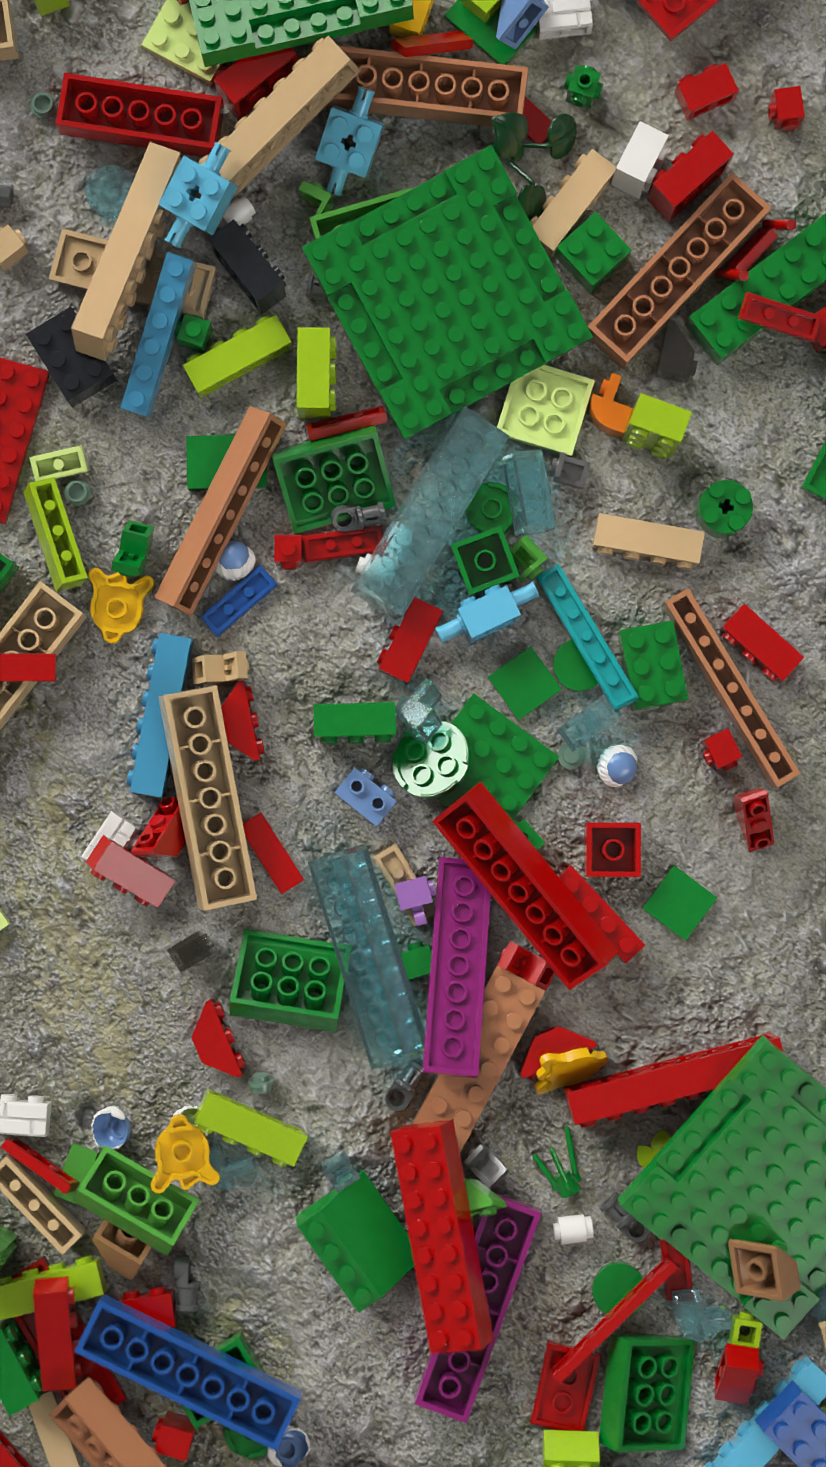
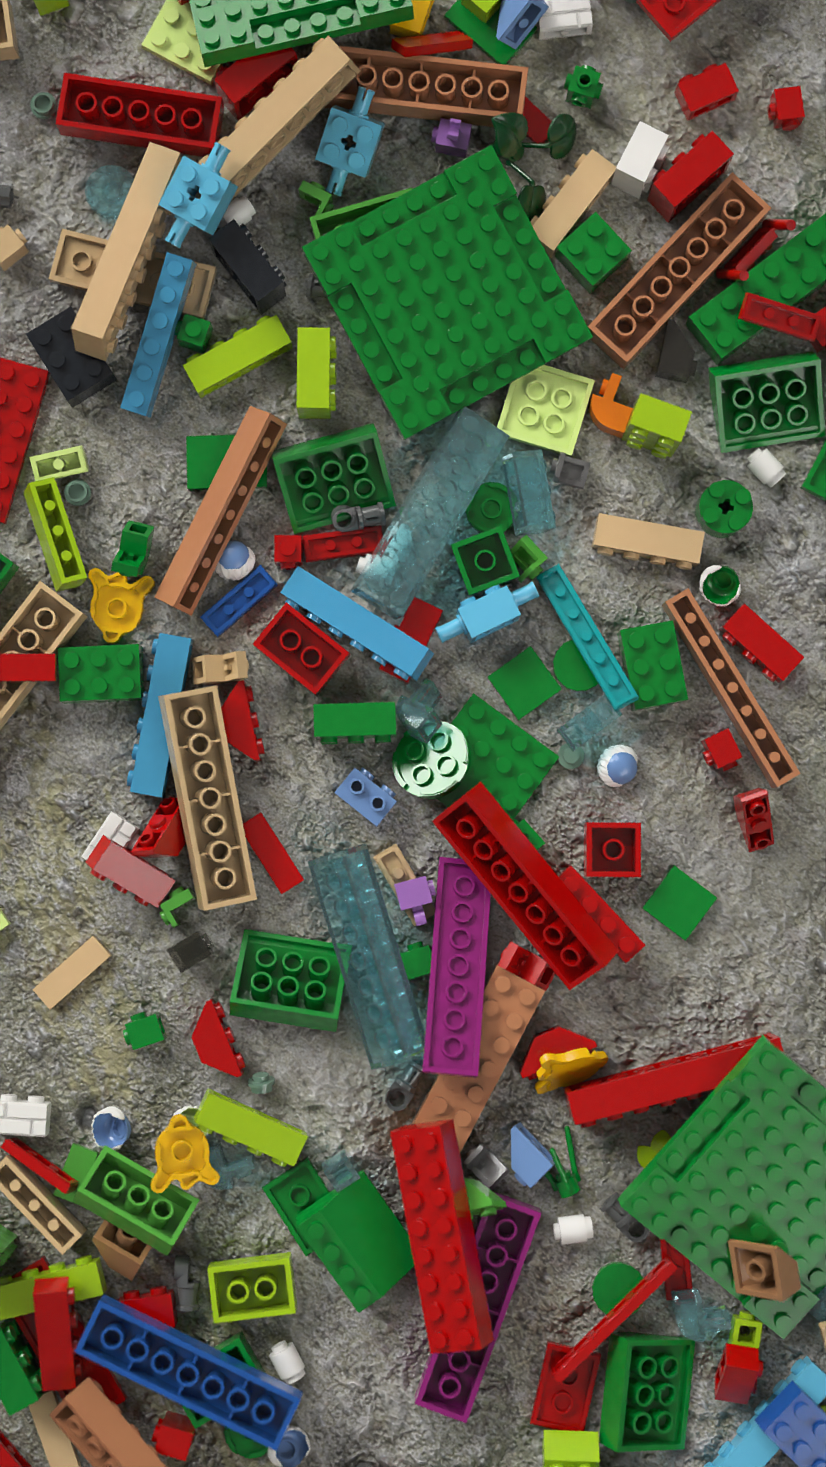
(72, 972): none -> tan tile
(101, 673): none -> green brick
(144, 1030): none -> green brick
(177, 898): none -> bright green bracket
(252, 1287): none -> lime brick
(287, 1362): none -> white brick
(293, 1193): none -> green tile
(301, 649): none -> red brick
(346, 423): red tile -> none
(356, 623): none -> dark azure brick
(452, 137): none -> medium lavender brick
(528, 1157): none -> medium blue slope
(720, 585): none -> green hair
(766, 467): none -> white brick
(767, 401): none -> green slope

